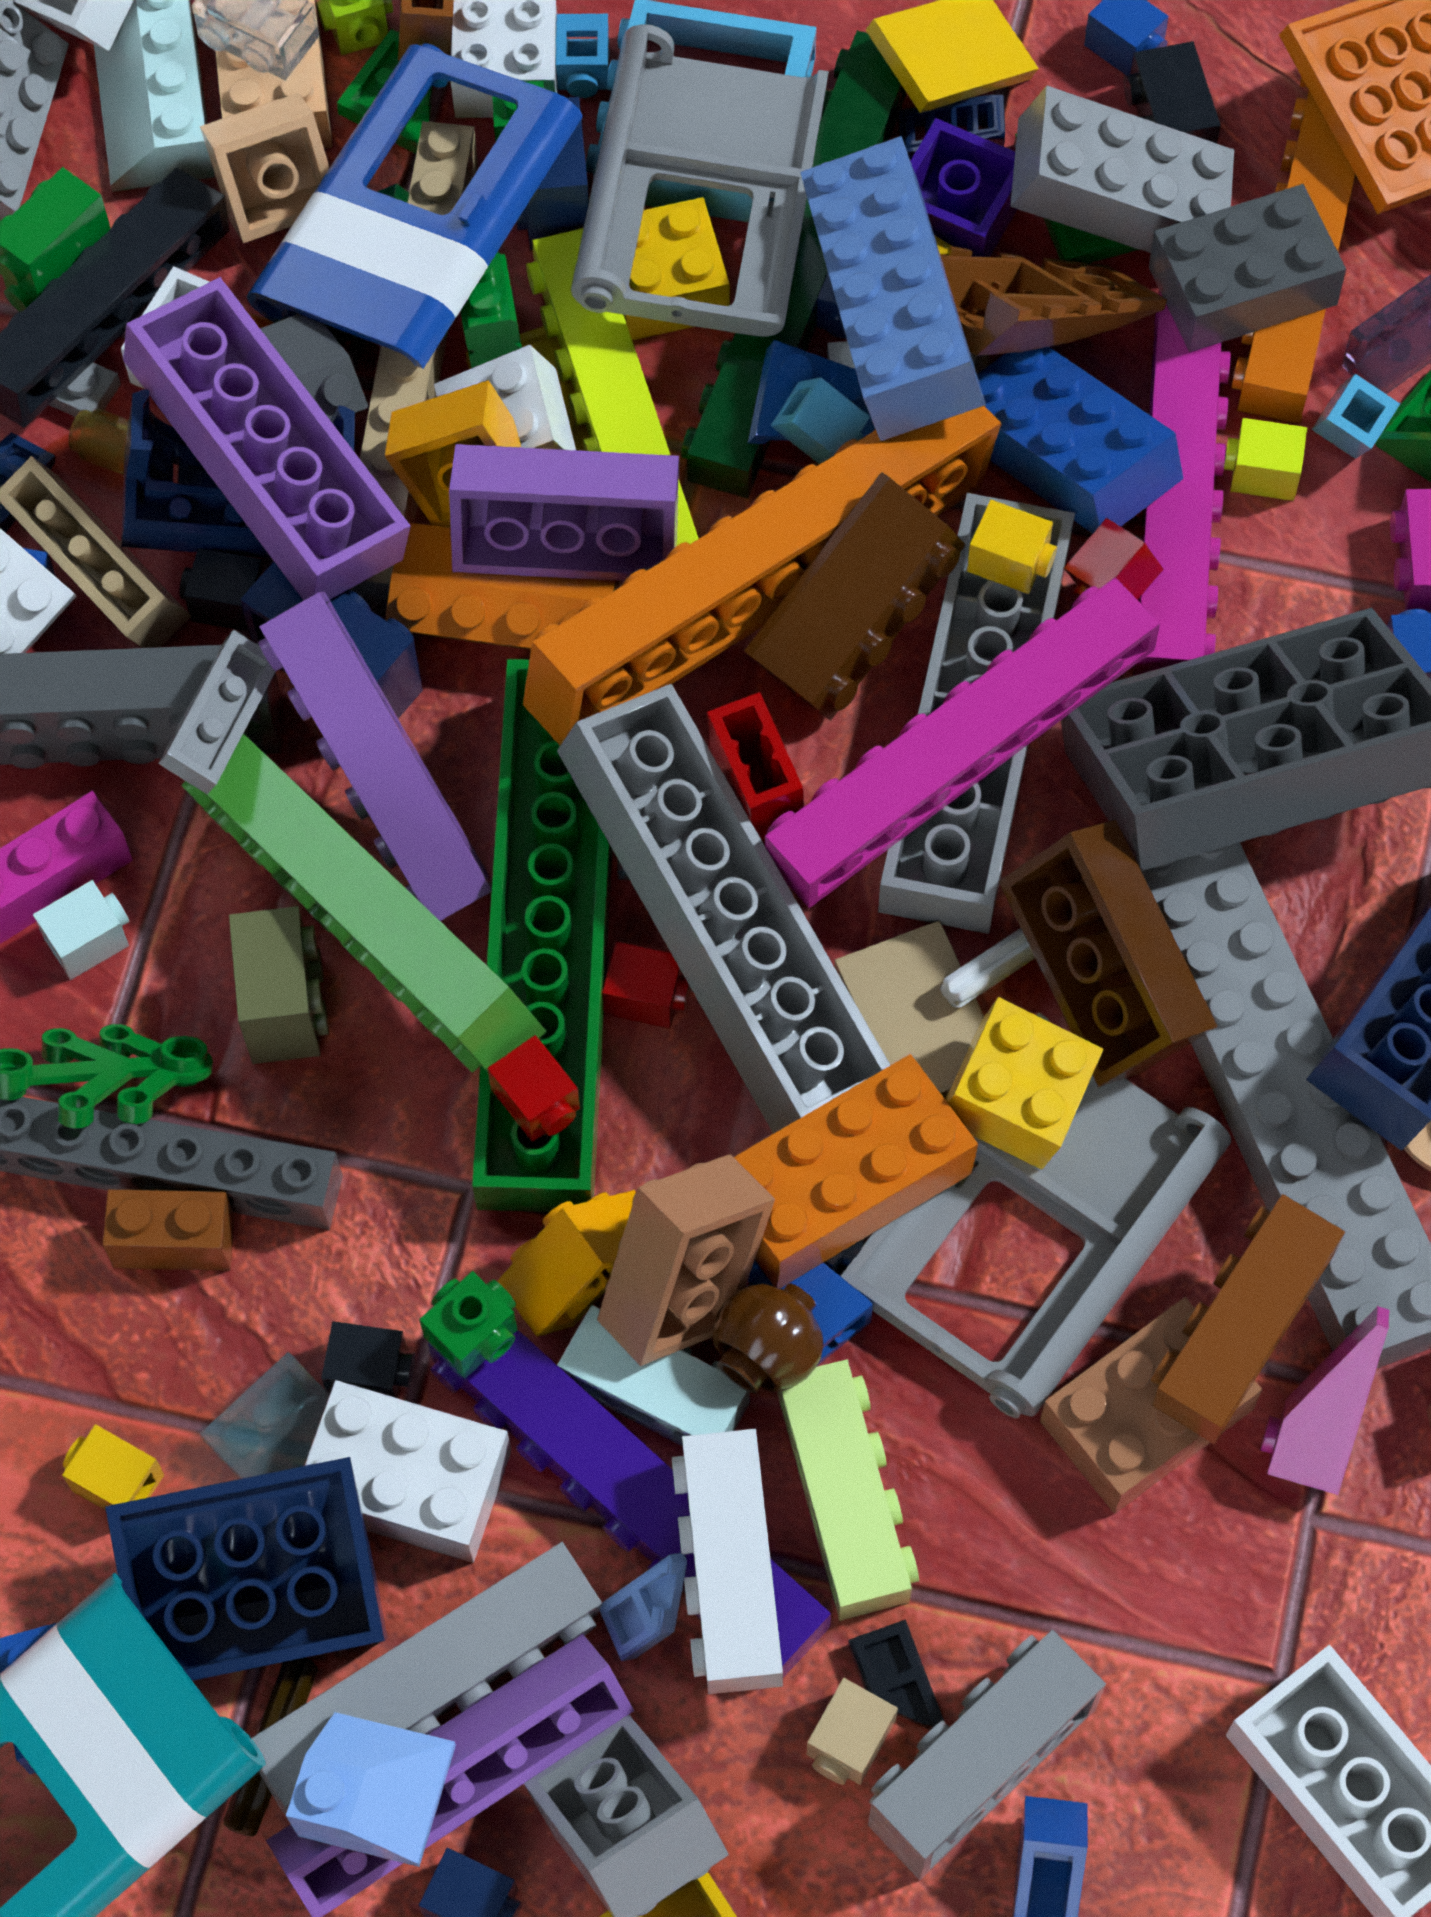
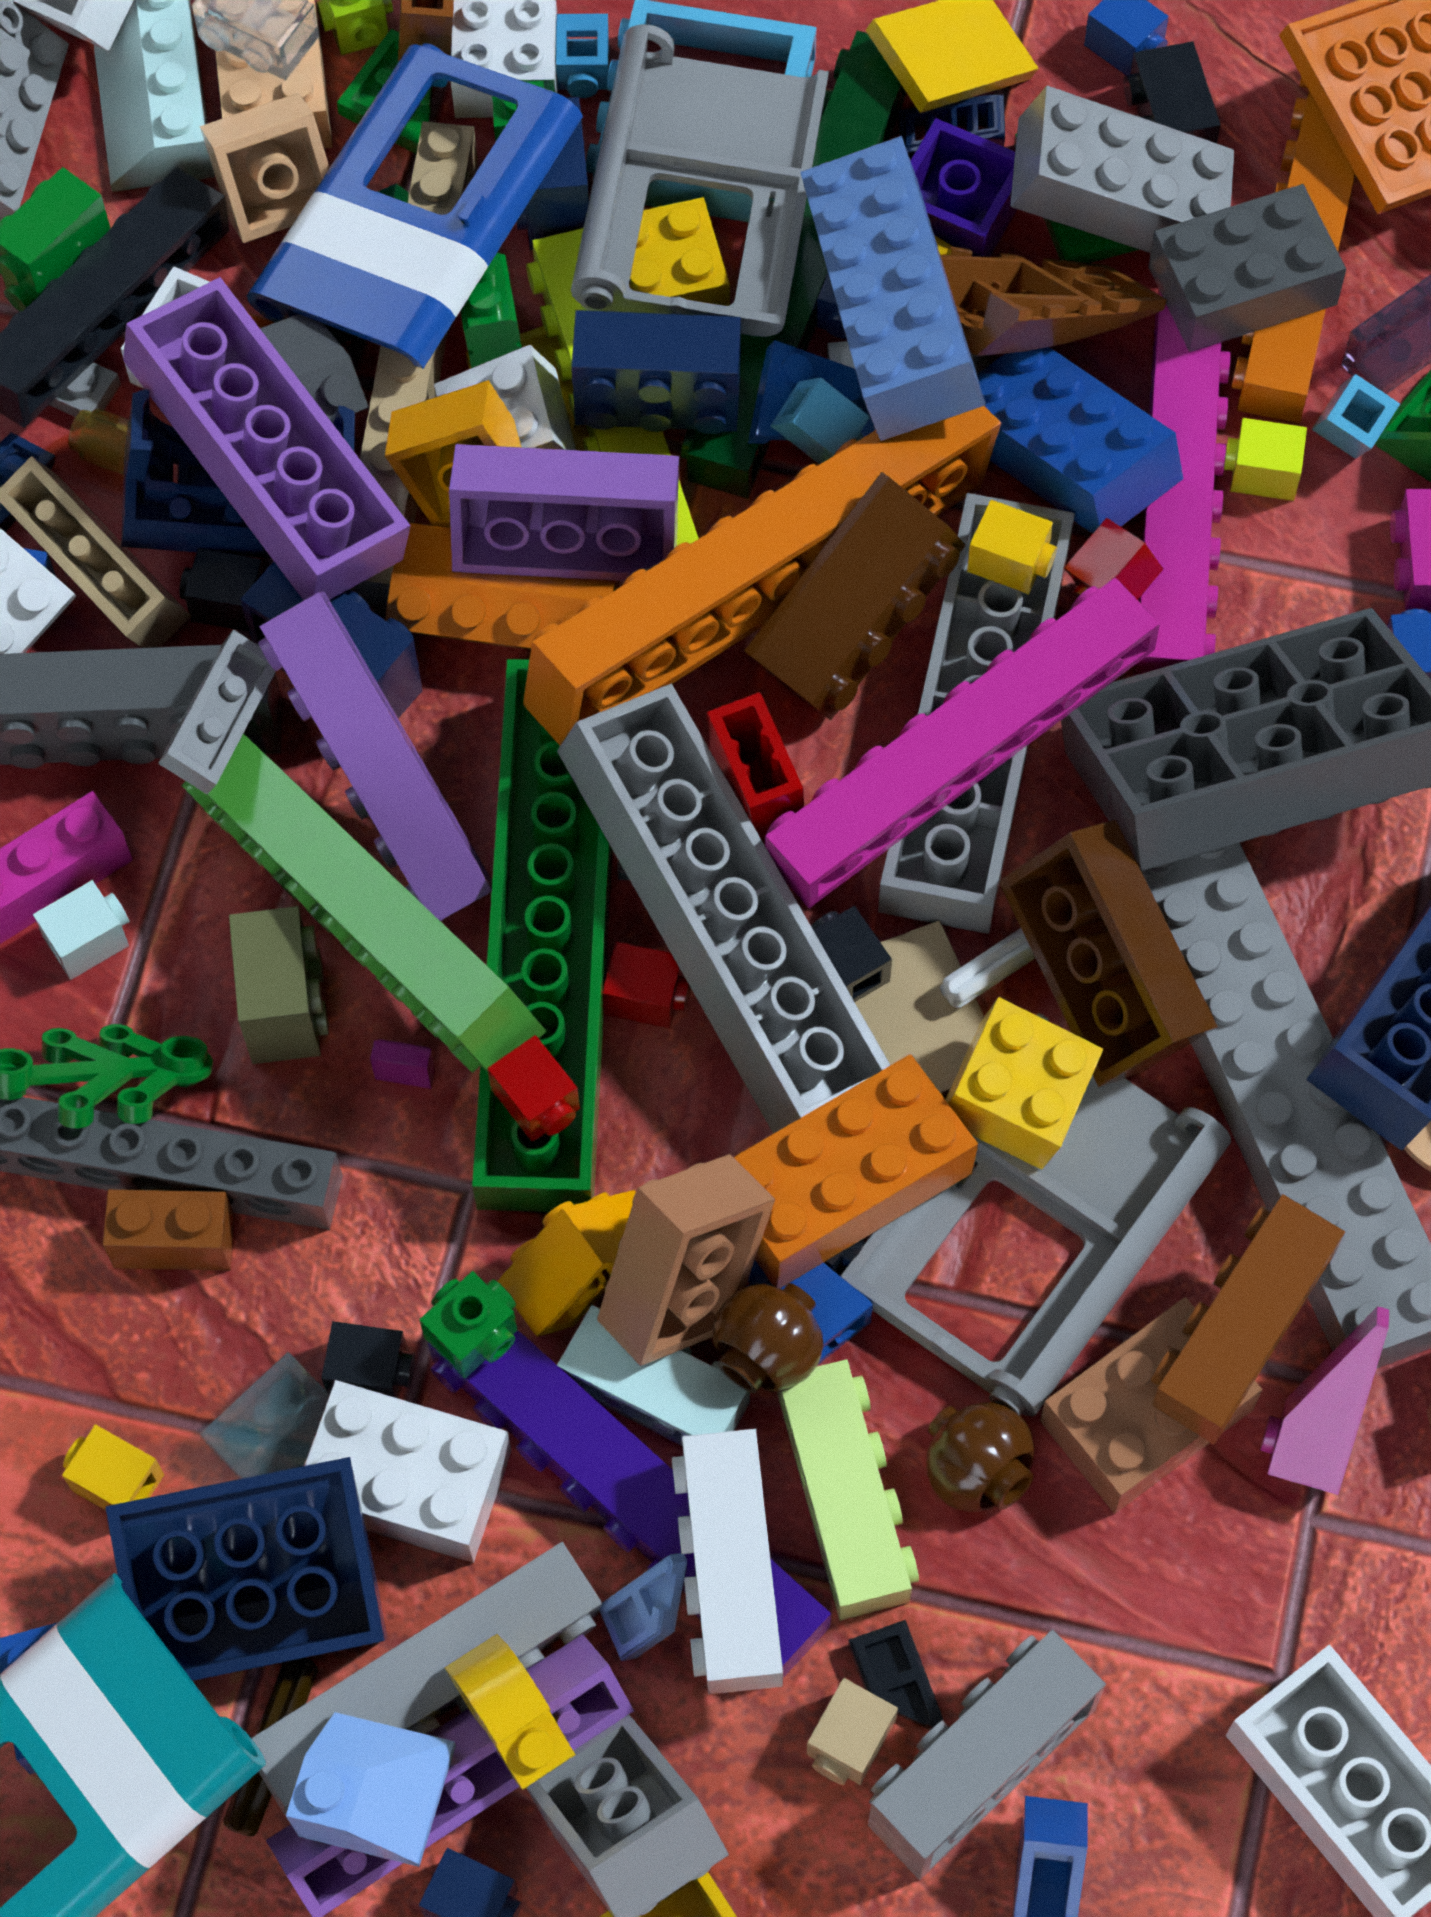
(402, 1063): none -> magenta tile
(510, 1710): none -> yellow brick
(656, 371): none -> dark blue brick
(854, 951): none -> black brick
(980, 1457): none -> reddish brown plant

